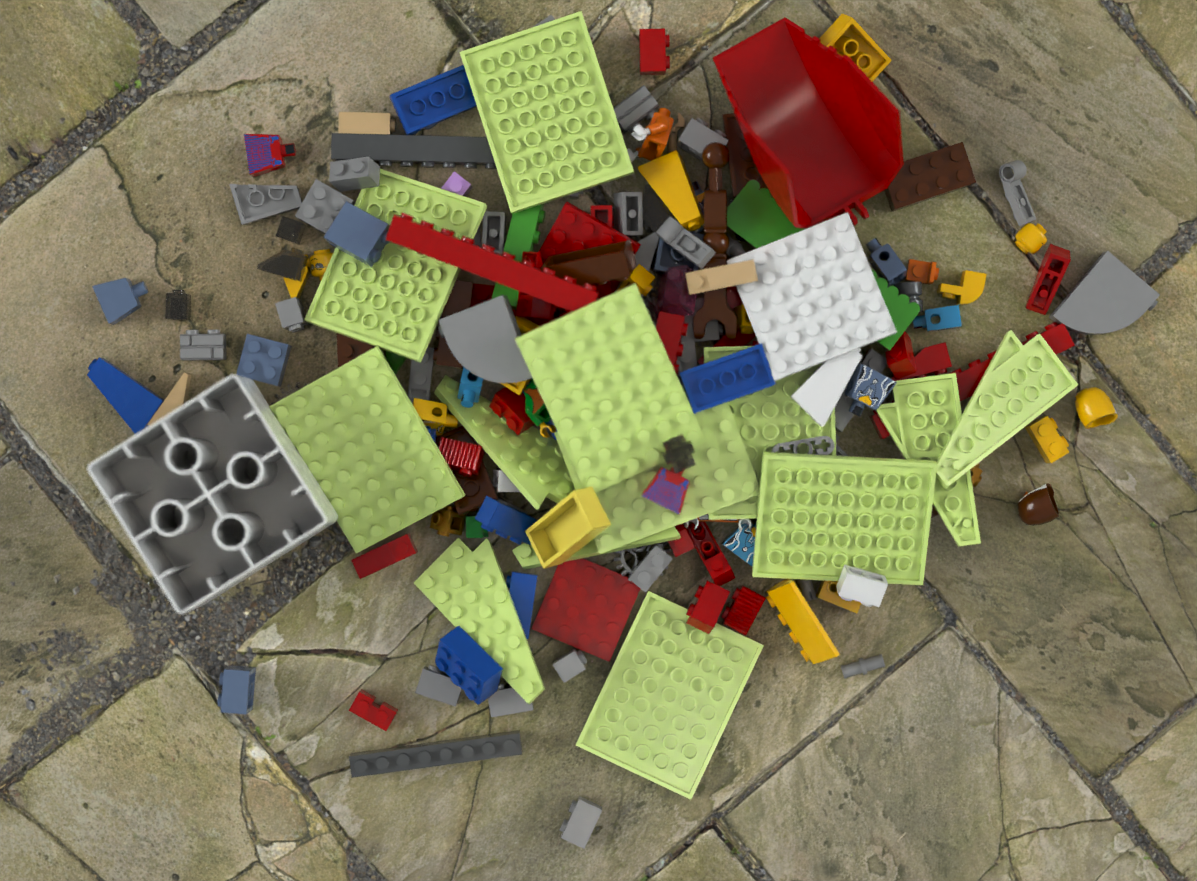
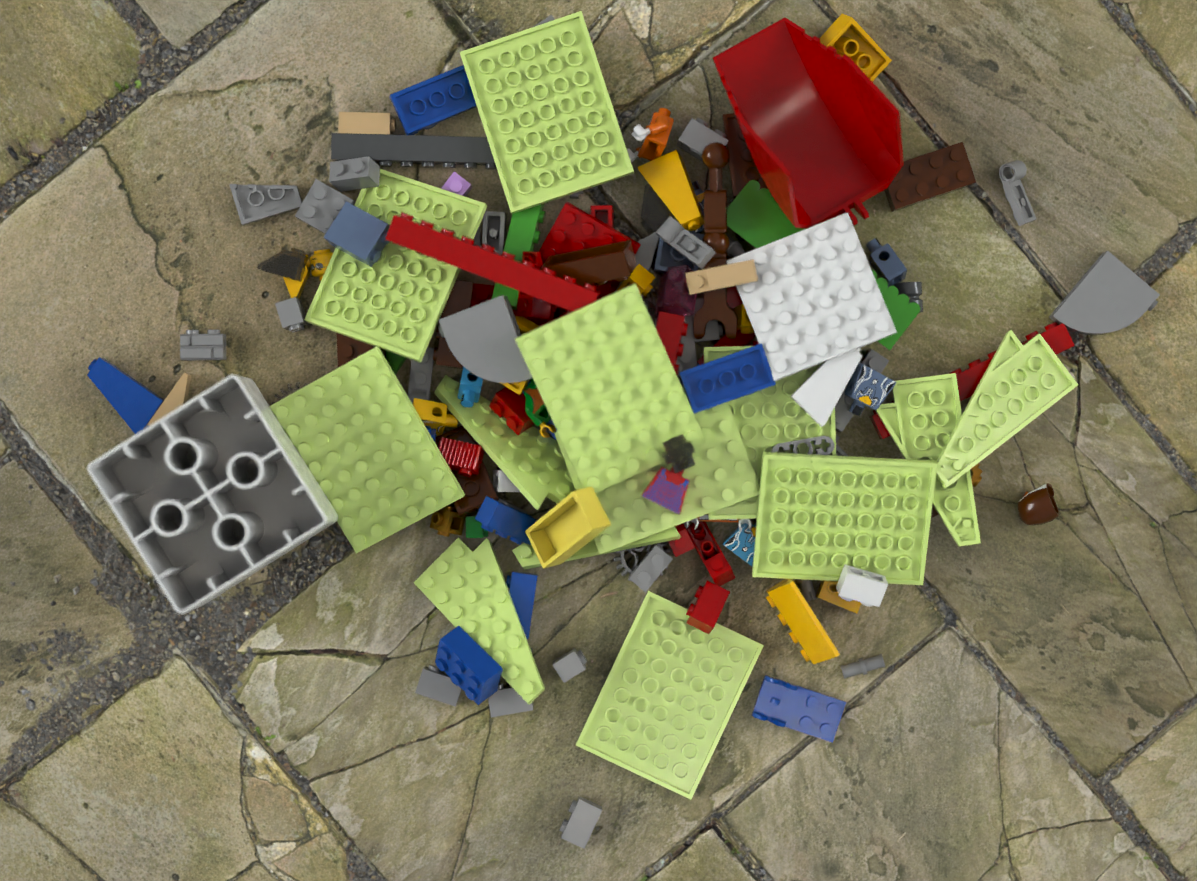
(119, 298): sand blue torso -> none
(178, 306): clear smoke brick -> none
(237, 689): sand blue brick -> none
(264, 360): sand blue brick -> none
(266, 153): torso -> none
(290, 230): clear smoke brick -> none
(372, 712): red brick -> none
(384, 556): red slope -> none
(435, 753): dark grey brick -> none
(586, 607): red plate -> none
(628, 213): light grey brick -> none
(635, 109): light grey brick -> none
(653, 51): red brick -> none
(672, 143): tan bar -> none
(743, 609): red brick -> none
(798, 708): none -> blue hinge
(901, 357): red brick -> none
(921, 271): orange bracket -> none
(928, 360): red slope -> none
(949, 317): dark azure torso -> none
(970, 288): yellow brick -> none
(1031, 238): yellow head -> none
(1047, 439): yellow brick -> none
(1048, 279): red slope -> none
(1092, 406): yellow piece -> none

